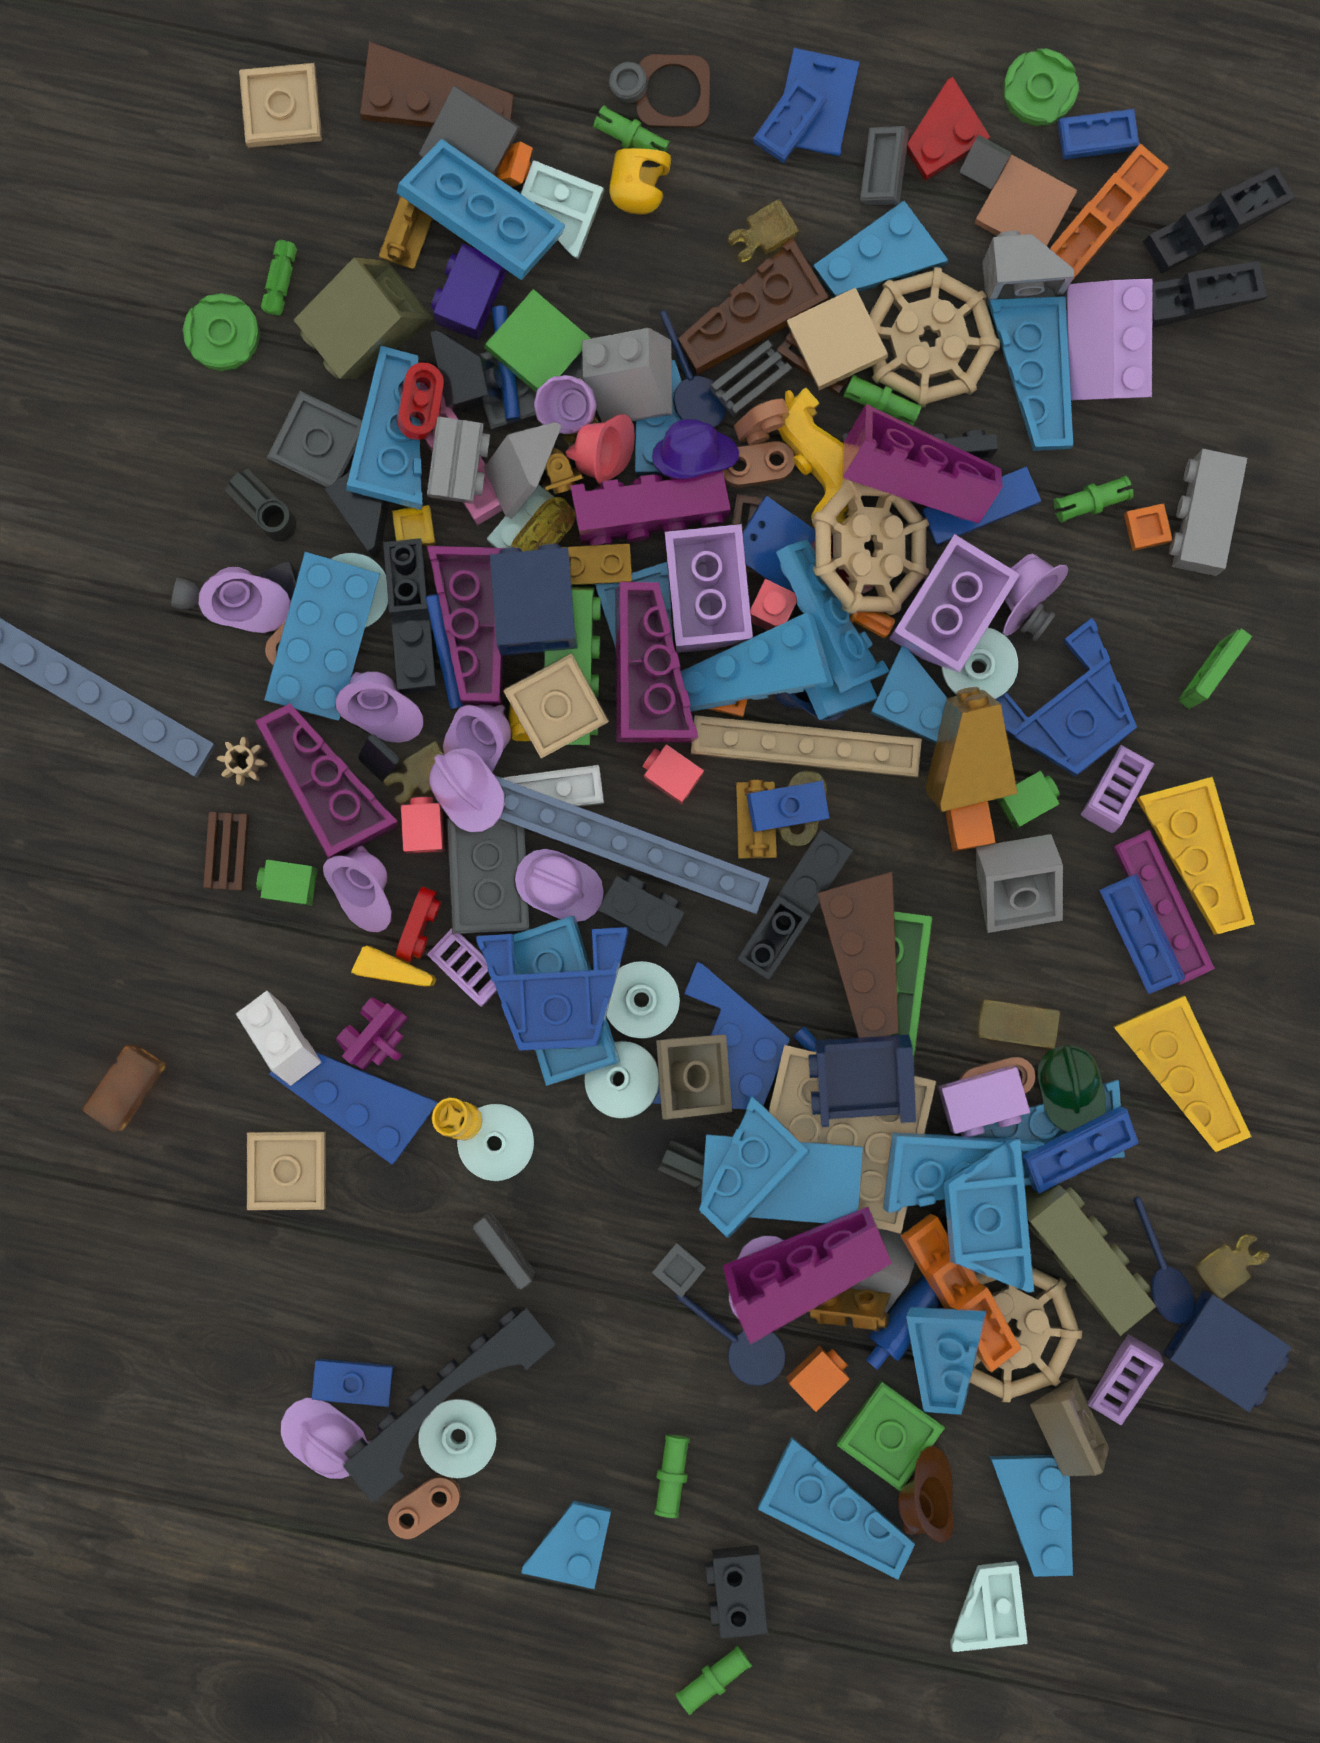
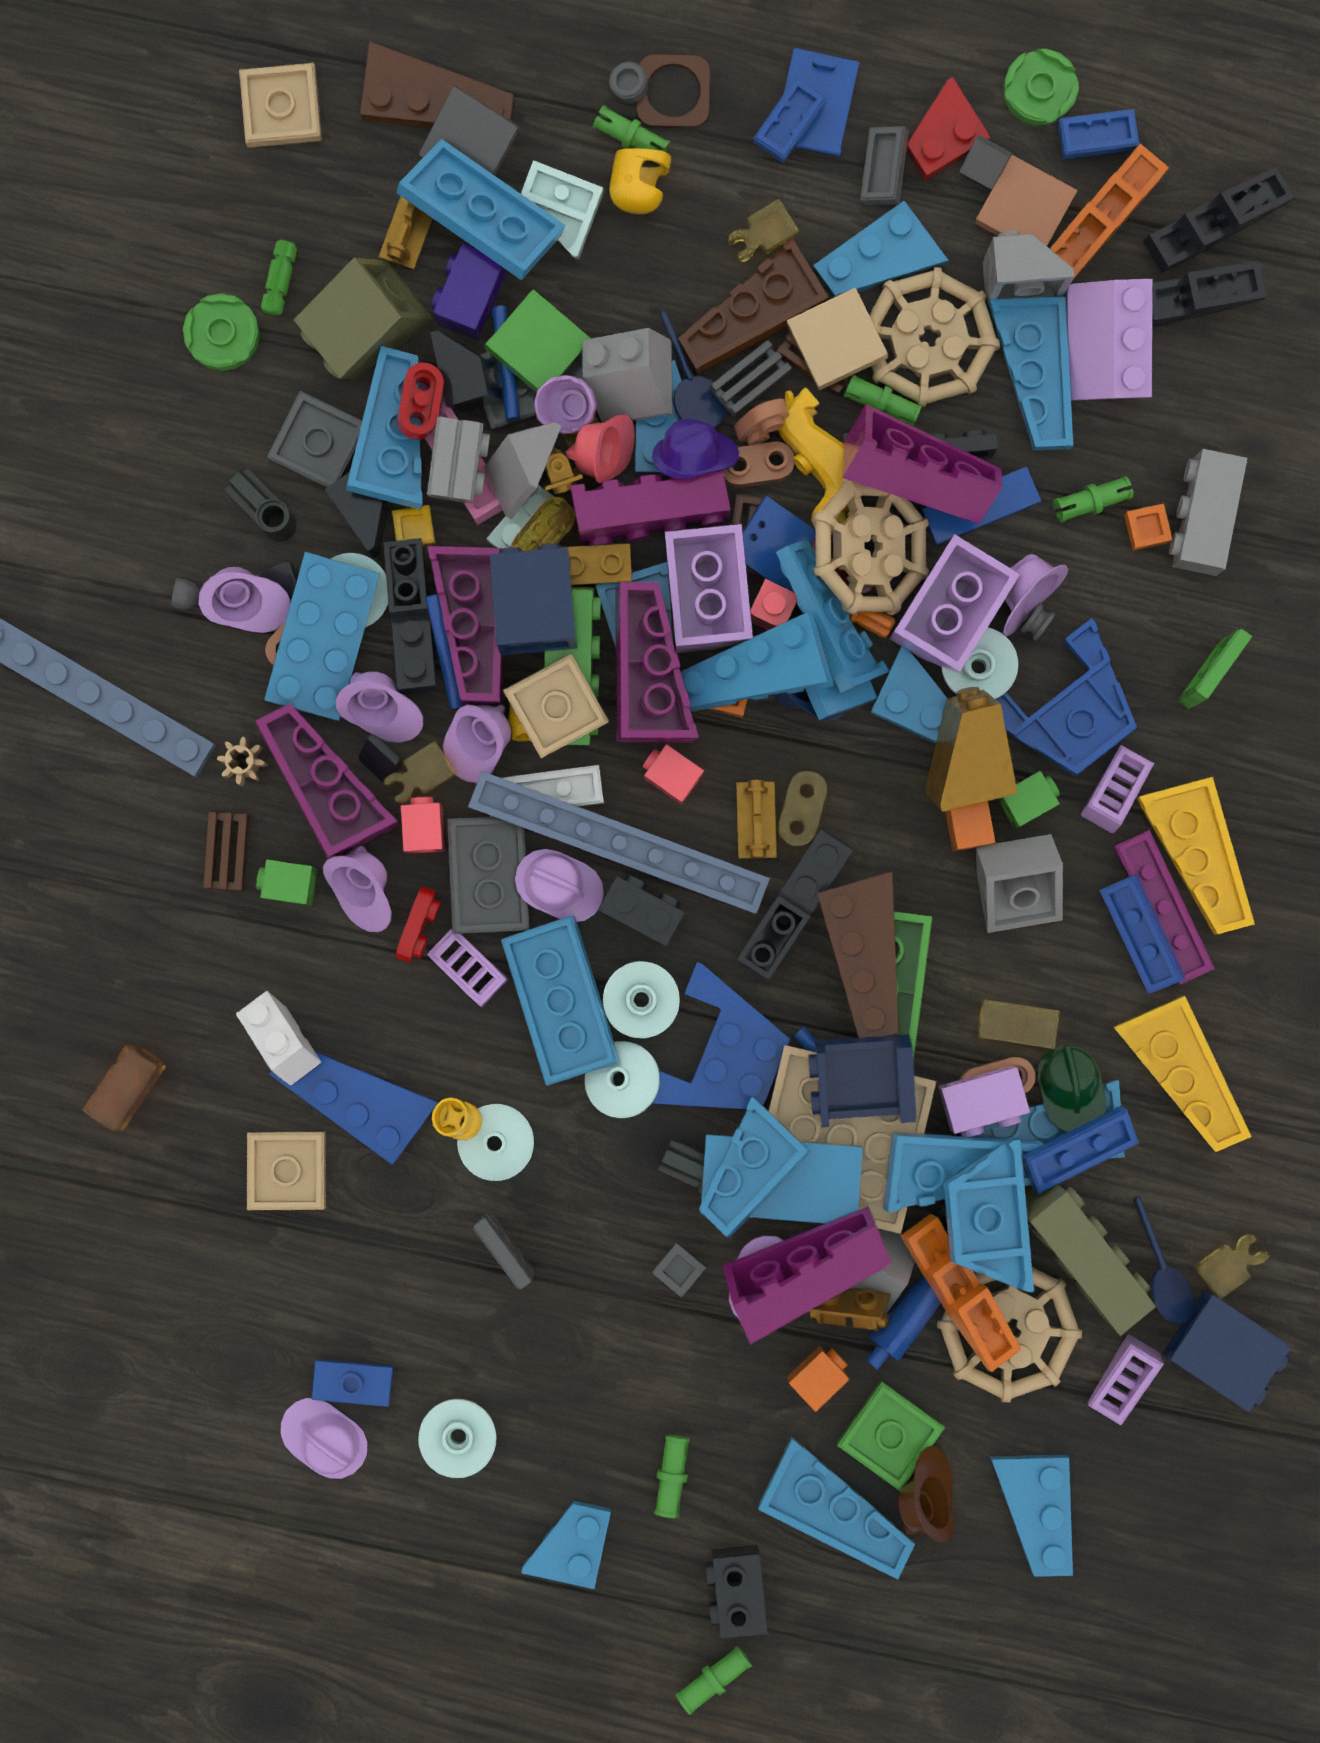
(377, 1039): magenta hips -> none
(378, 1461): black arch -> none
(380, 965): yellow slope -> none
(423, 1507): nougat plate -> none
(467, 790): lavender piece -> none
(515, 164): orange plate -> none
(555, 1006): blue wing -> none
(694, 1076): dark tan slope -> none
(751, 1363): dark blue piece -> none
(787, 806): blue plate -> none
(807, 746): tan tile -> none
(944, 1355): dark azure wing -> none
(991, 1610): light aqua wing -> none
(1071, 1430): dark tan slope -> none

